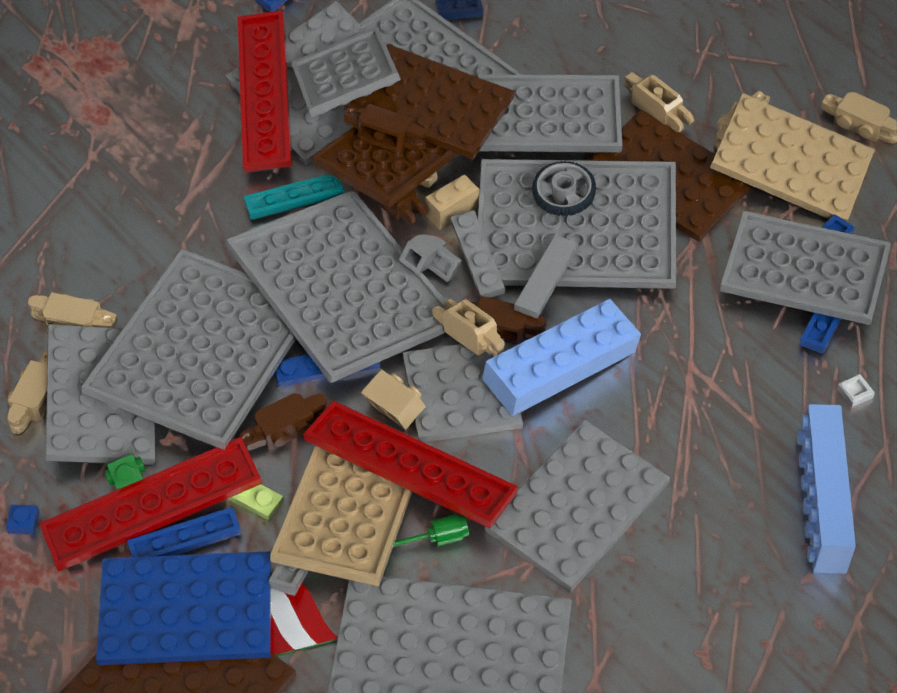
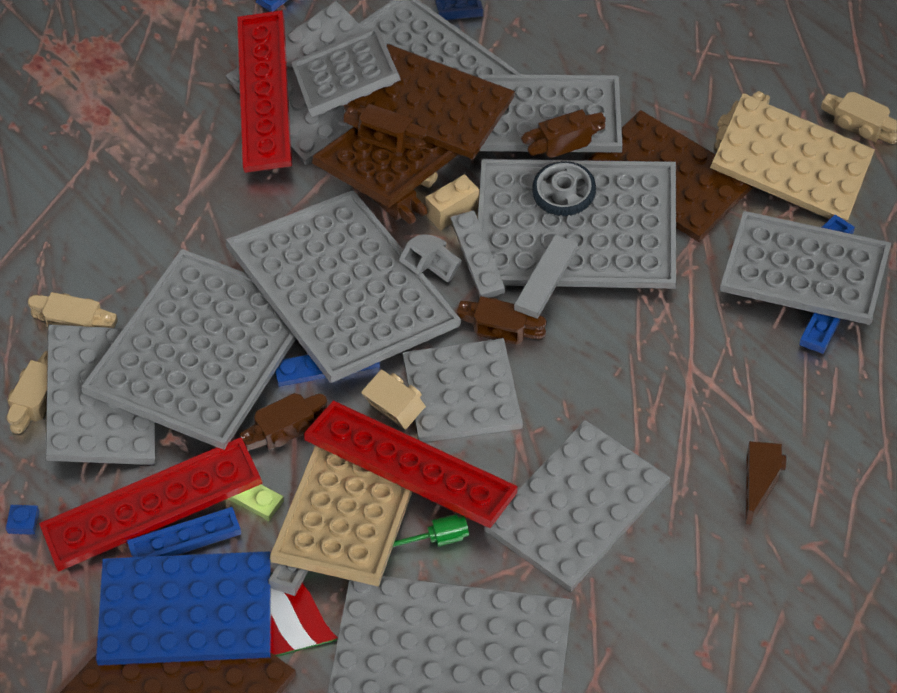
(125, 470): green brick -> none
(292, 196): teal plate -> none
(470, 327): tan hinge -> none
(560, 357): light blue brick -> none
(563, 133): none -> reddish brown hinge
(658, 100): tan hinge -> none
(763, 469): none -> reddish brown slope
(826, 489): light blue brick -> none
(855, 390): white tile -> none

